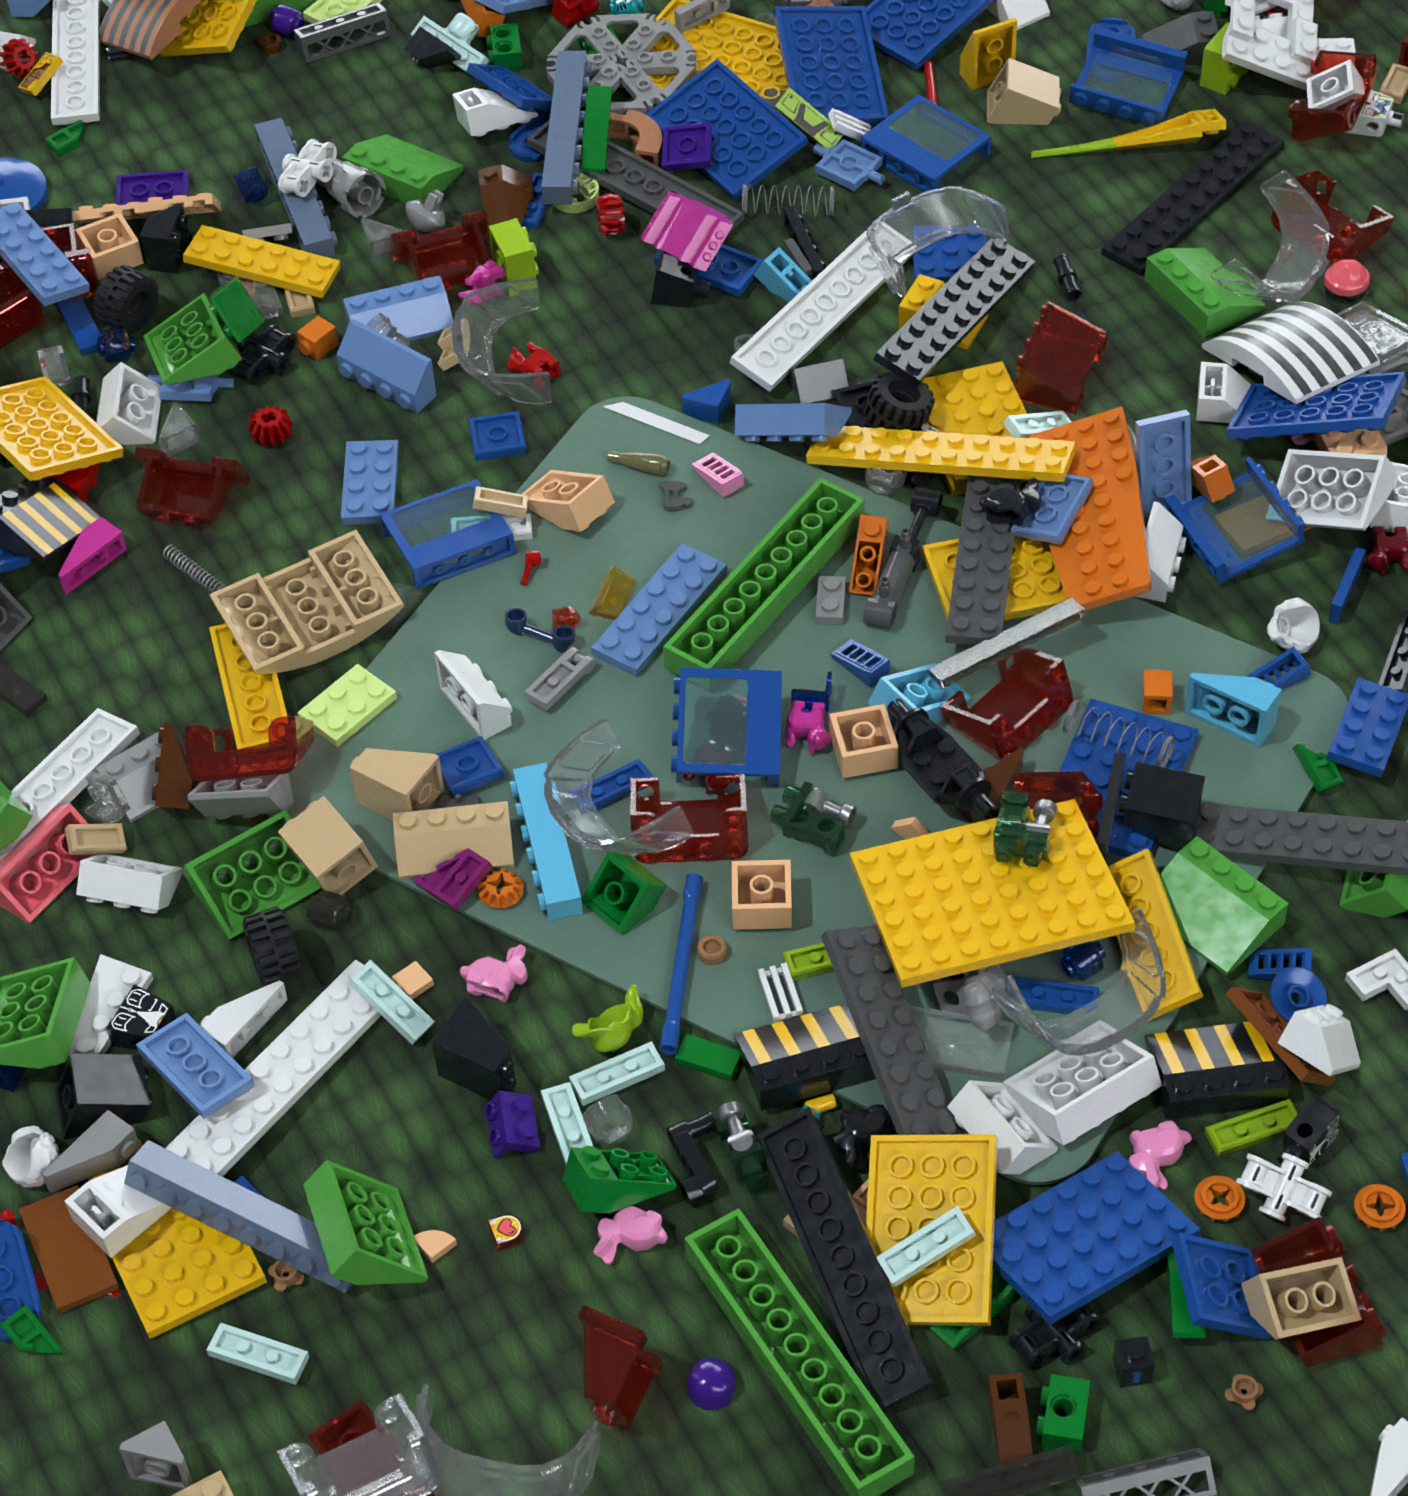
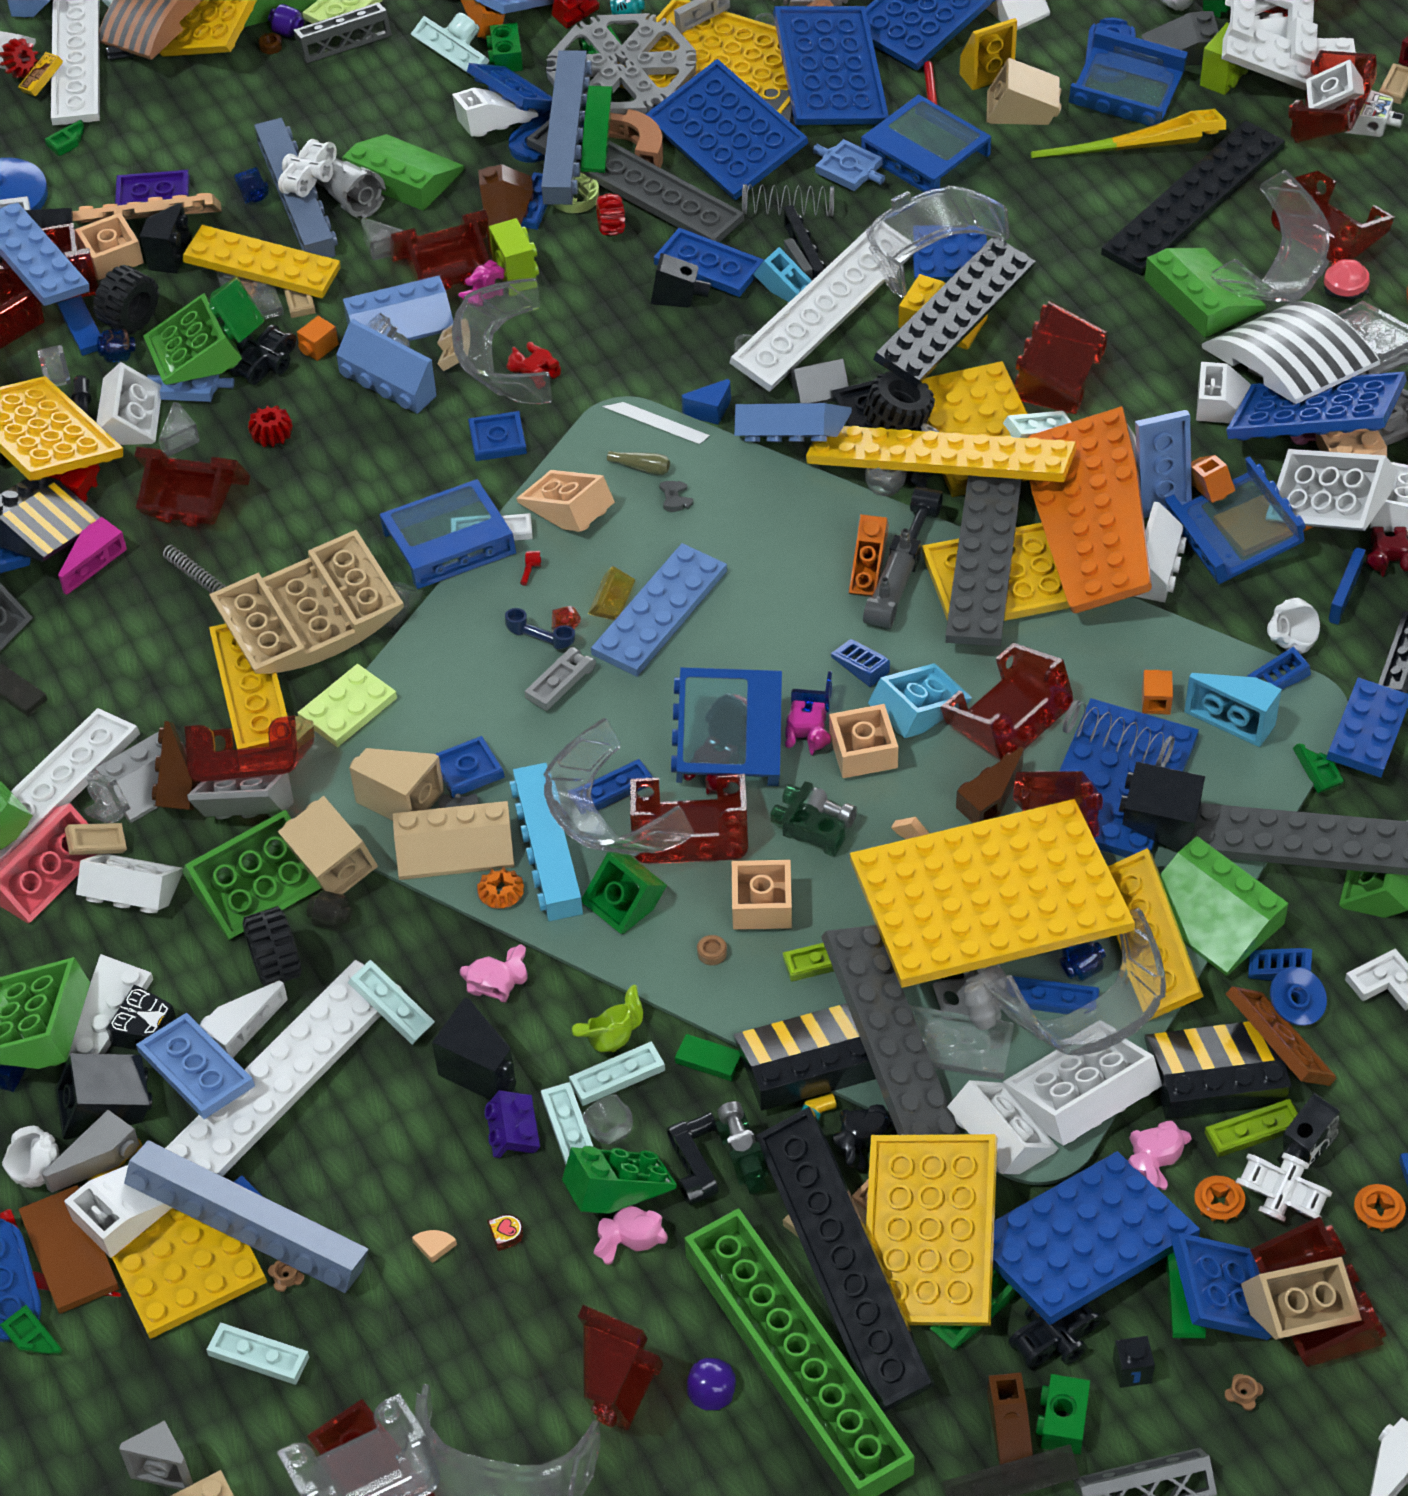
(279, 232): light grey plate -> none
(363, 1228): bright green slope -> none
(369, 480): medium blue plate -> none
(413, 980): light nougat tile -> none
(426, 214): light grey piece -> none
(430, 50): black slope -> none
(455, 878): magenta wing -> none
(472, 694): white slope -> none
(500, 502): tan tile -> none
(671, 1027): blue piece -> none
(687, 146): dark purple plate -> none
(687, 230): dark pink slope -> none
(722, 486): bright pink slope -> none
(766, 580): bright green brick -> none
(774, 973): white tile -> none
(807, 119): lime tile -> none
(830, 600): light grey plate -> none
(848, 125): white tile -> none
(926, 1246): light aqua plate -> none
(940, 762): black plate -> none
(1007, 642): clear smoke tile -> none
(1011, 505): black animal -> none
(1016, 835): clear green hips -> none
(1057, 510): medium blue tile -> none
(1067, 277): black pin -> none
(1111, 804): clear smoke tile -> none
(1322, 1039): white slope -> none

